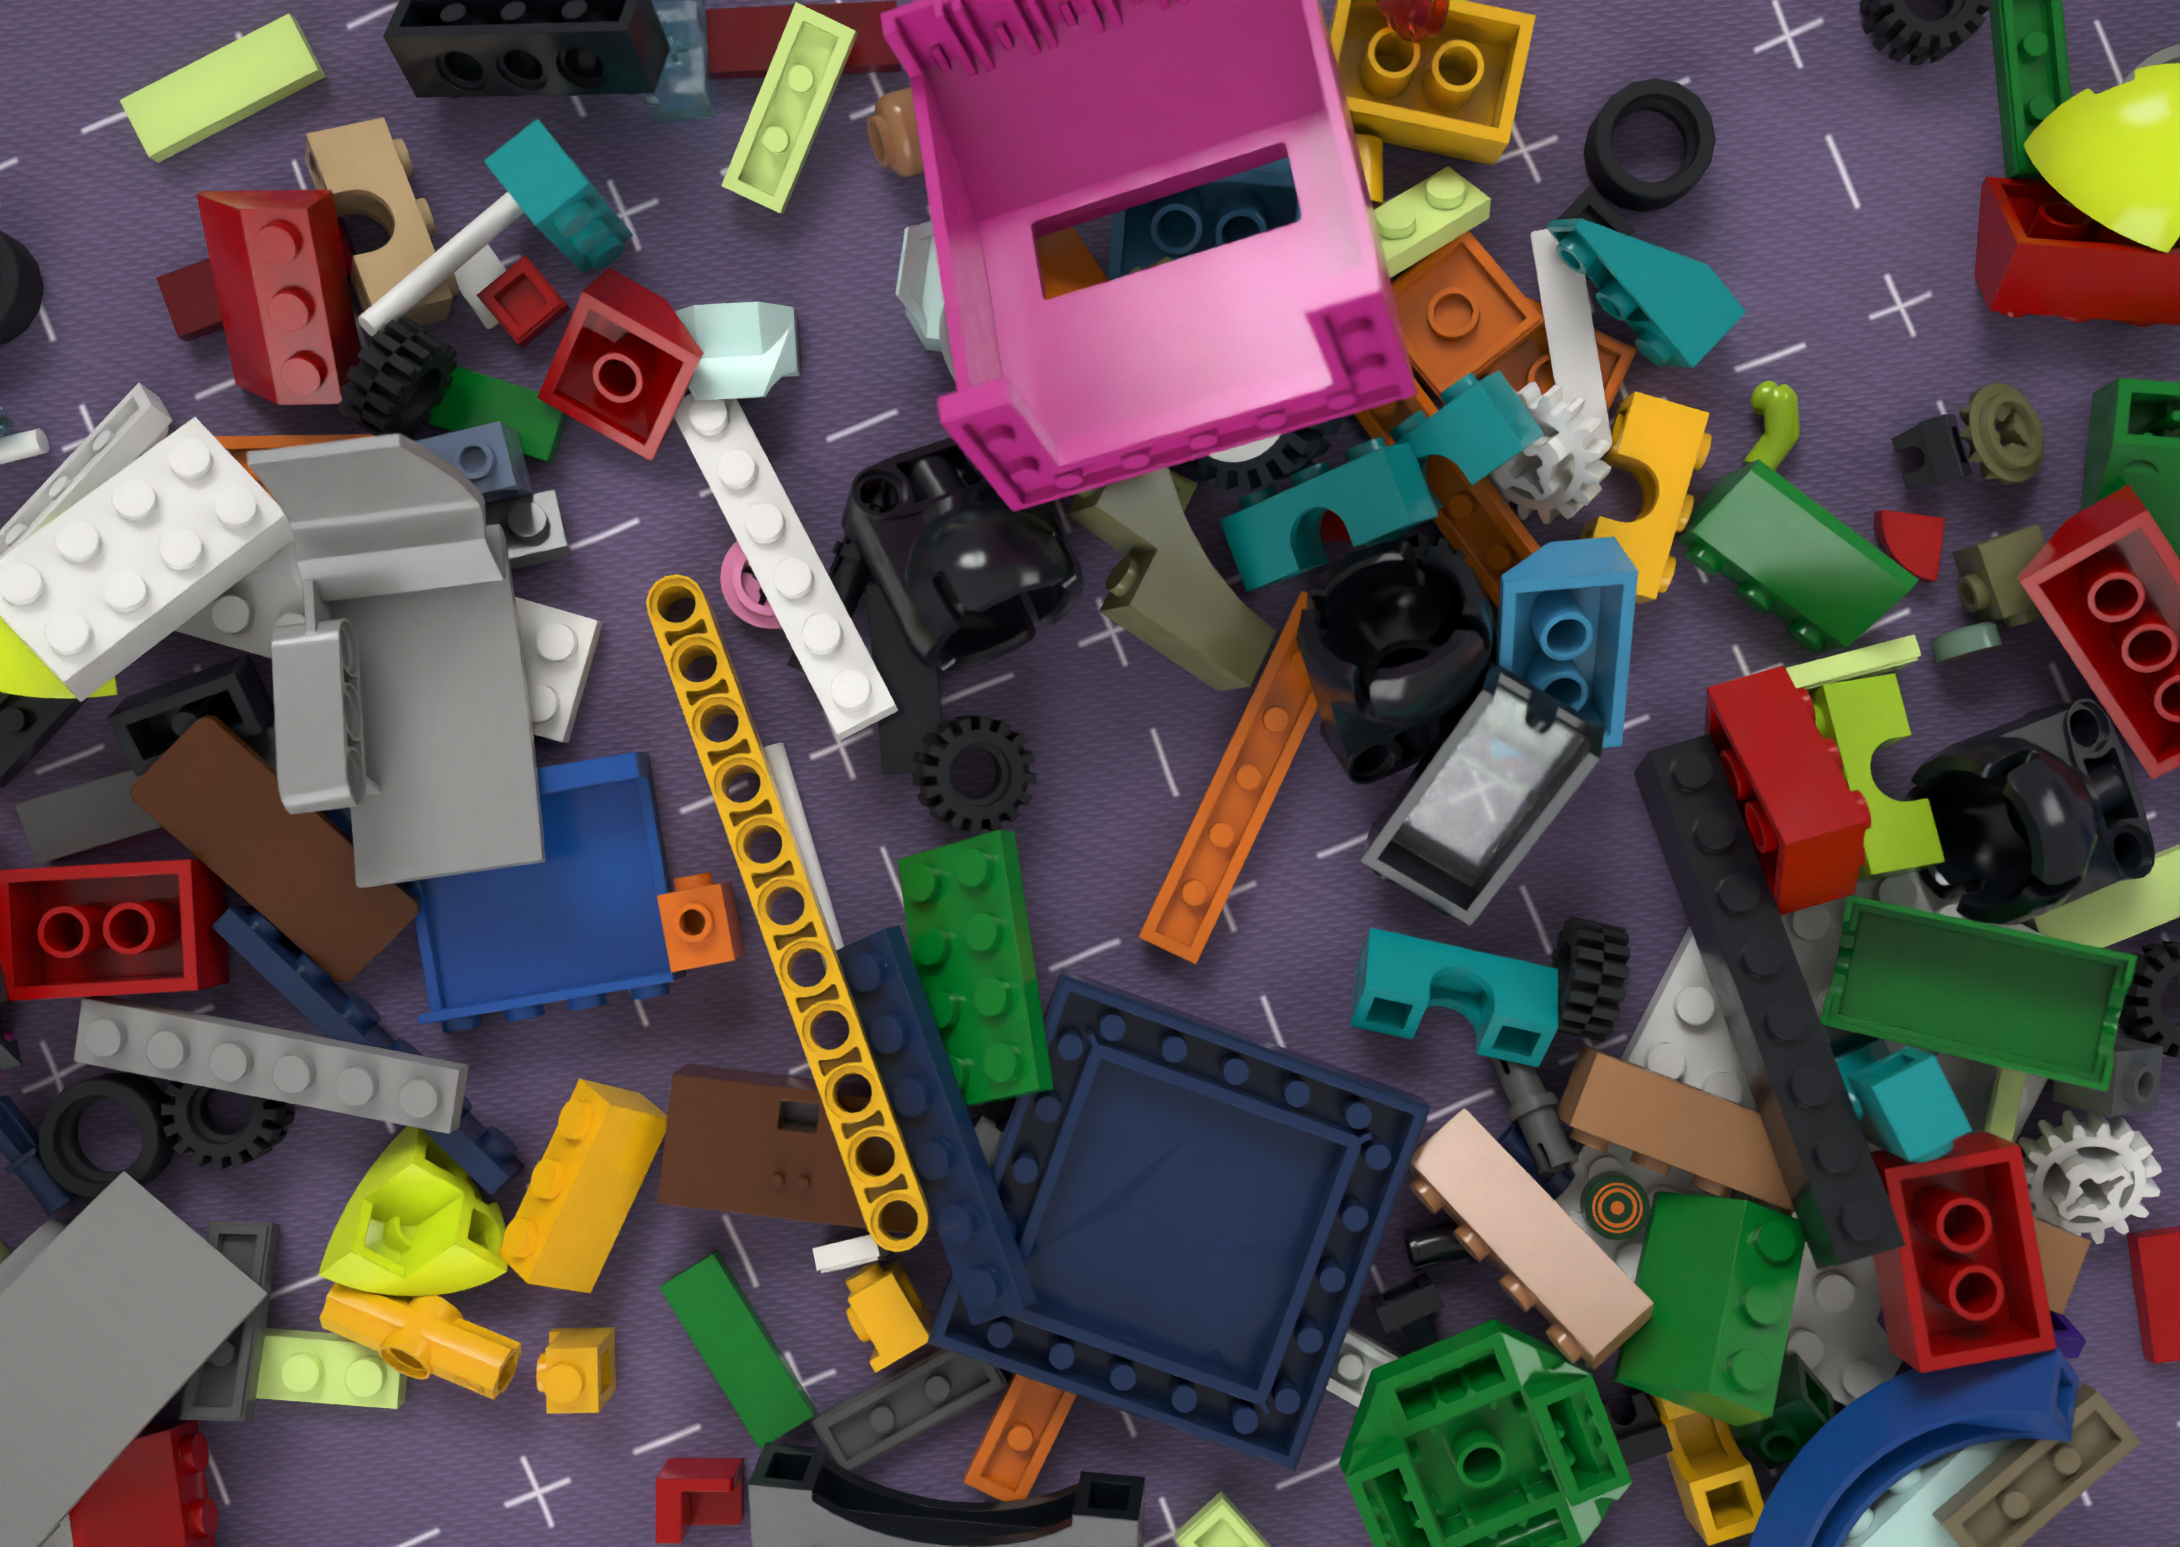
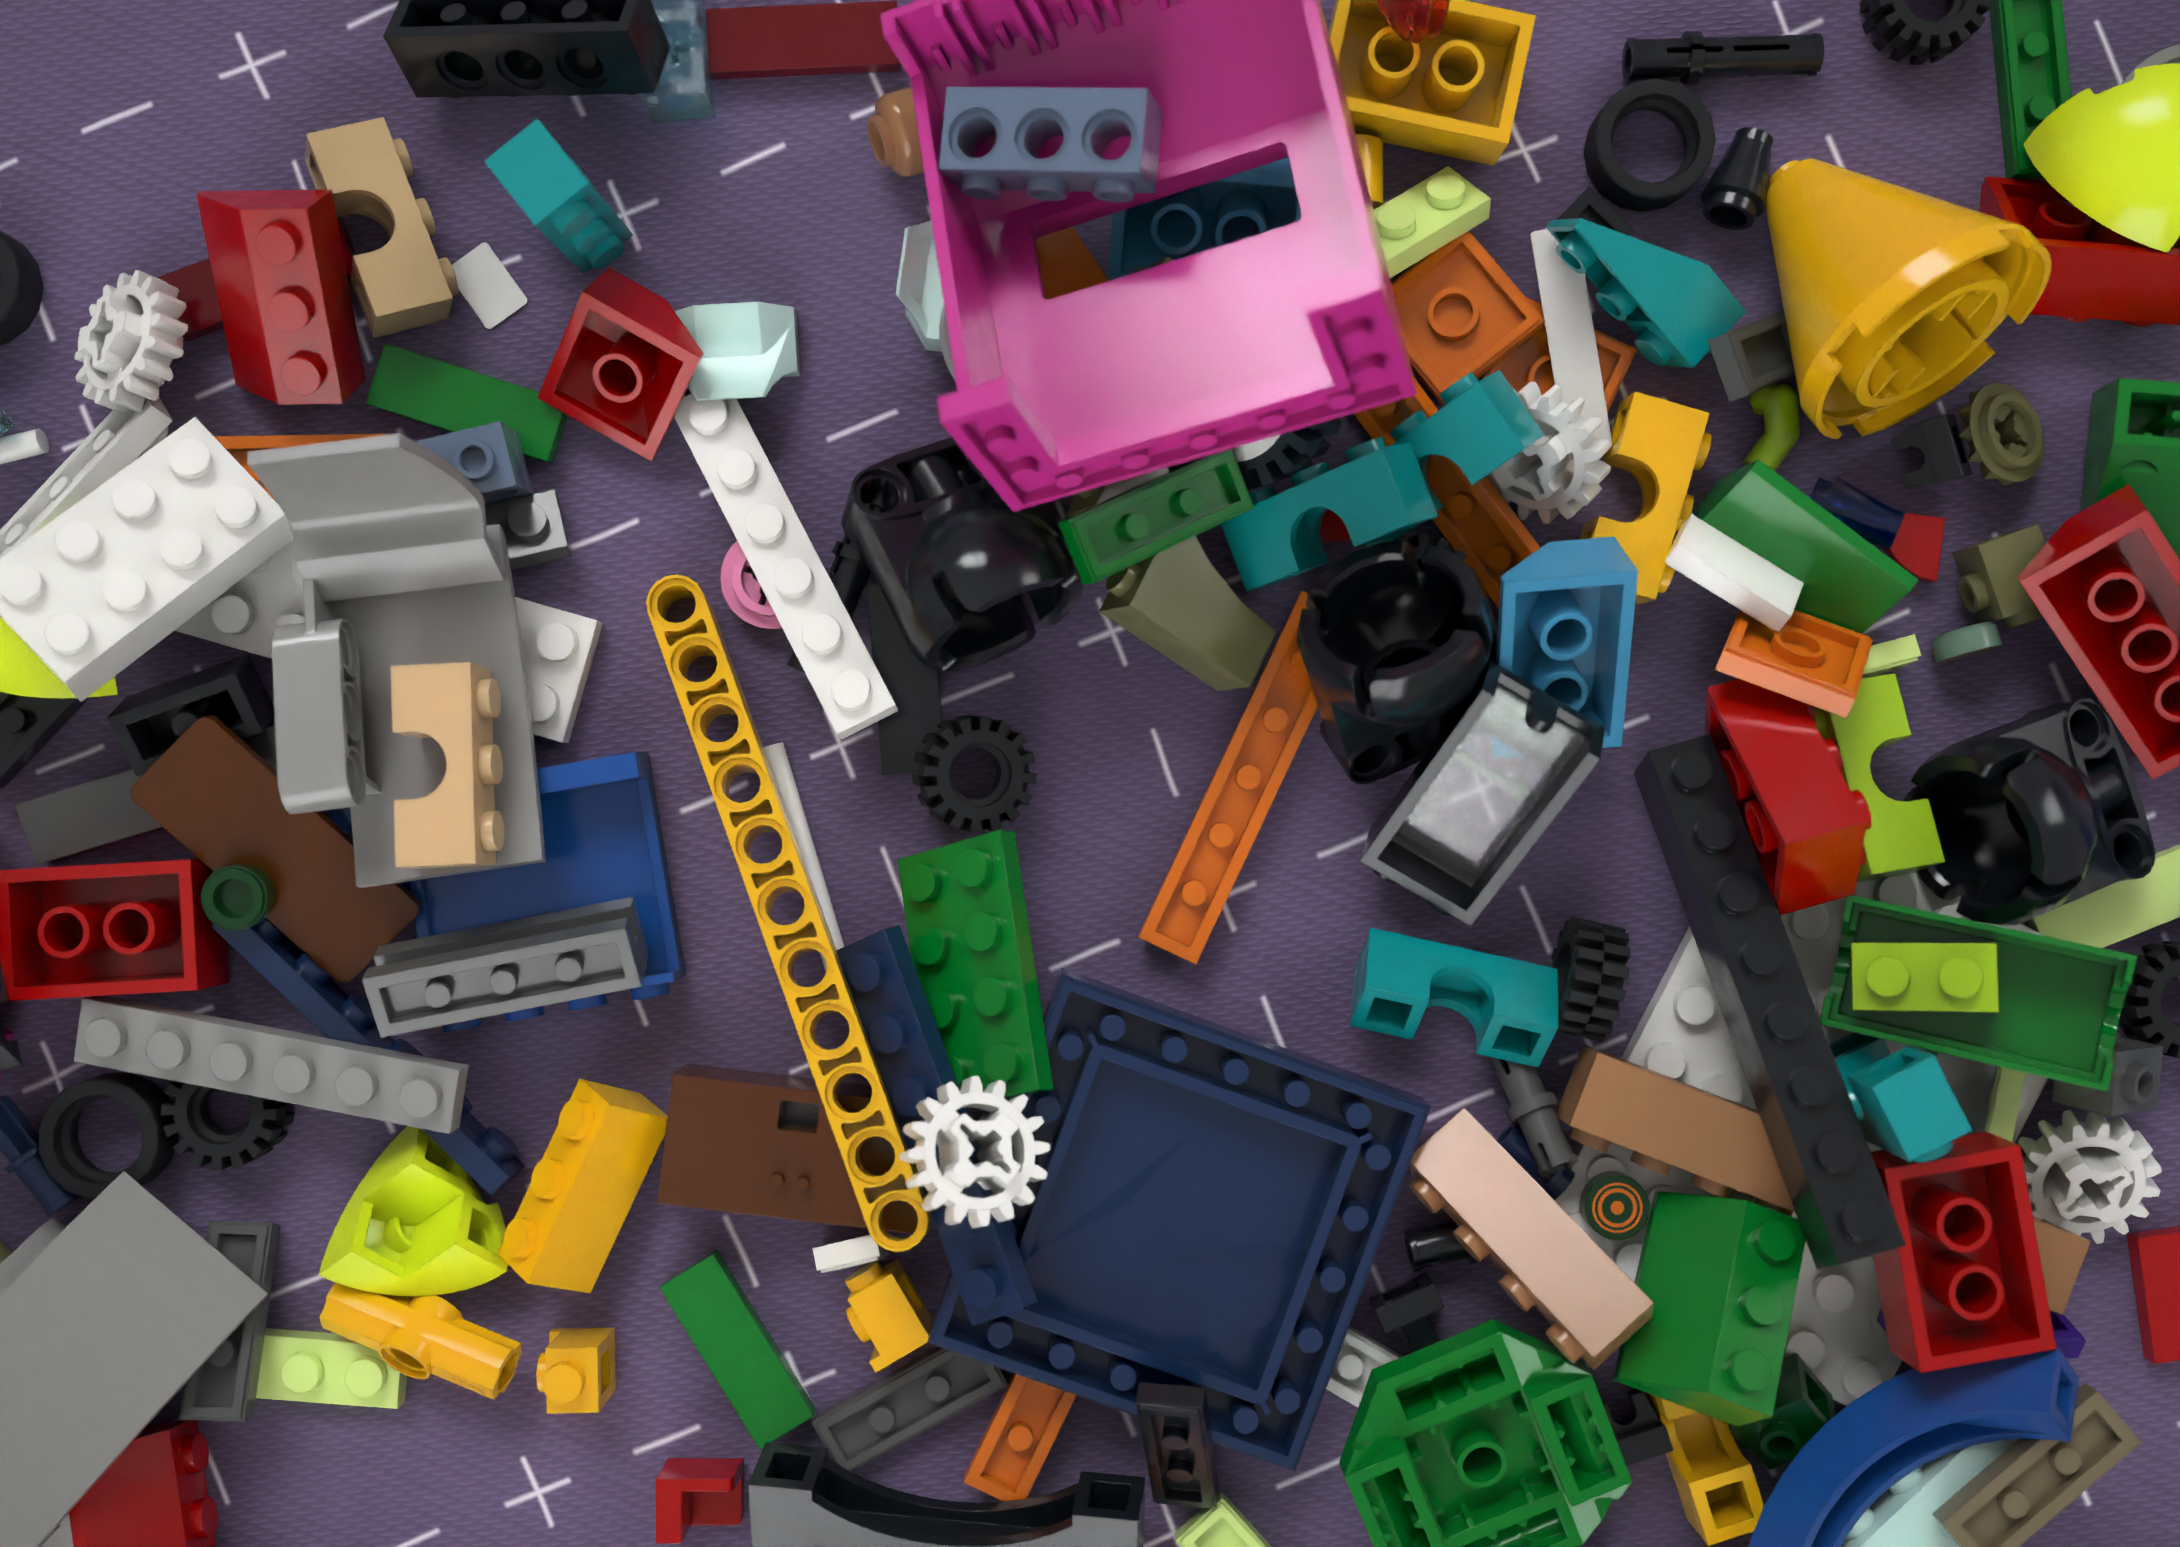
(131, 342): none -> white gear
(222, 88): yellowish green tile -> none
(238, 897): none -> dark green tile
(398, 379): black tyre -> none
(441, 264): white bar -> none
(459, 818): none -> tan arch
(506, 967): none -> dark grey brick
(523, 301): red tile -> none
(700, 922): orange brick -> none
(789, 108): yellowish green plate -> none
(953, 1133): none -> white gear
(1030, 116): none -> sand blue brick
(1155, 516): none -> green tile
(1178, 1444): none -> black tile
(1734, 573): none -> white tile
(1737, 56): none -> black pin
(1739, 181): none -> black cone
(1753, 356): none -> dark grey tile
(1802, 660): none -> orange tile
(1858, 510): none -> clear blue cone
(1889, 291): none -> yellow cone
(1925, 977): none -> lime brick

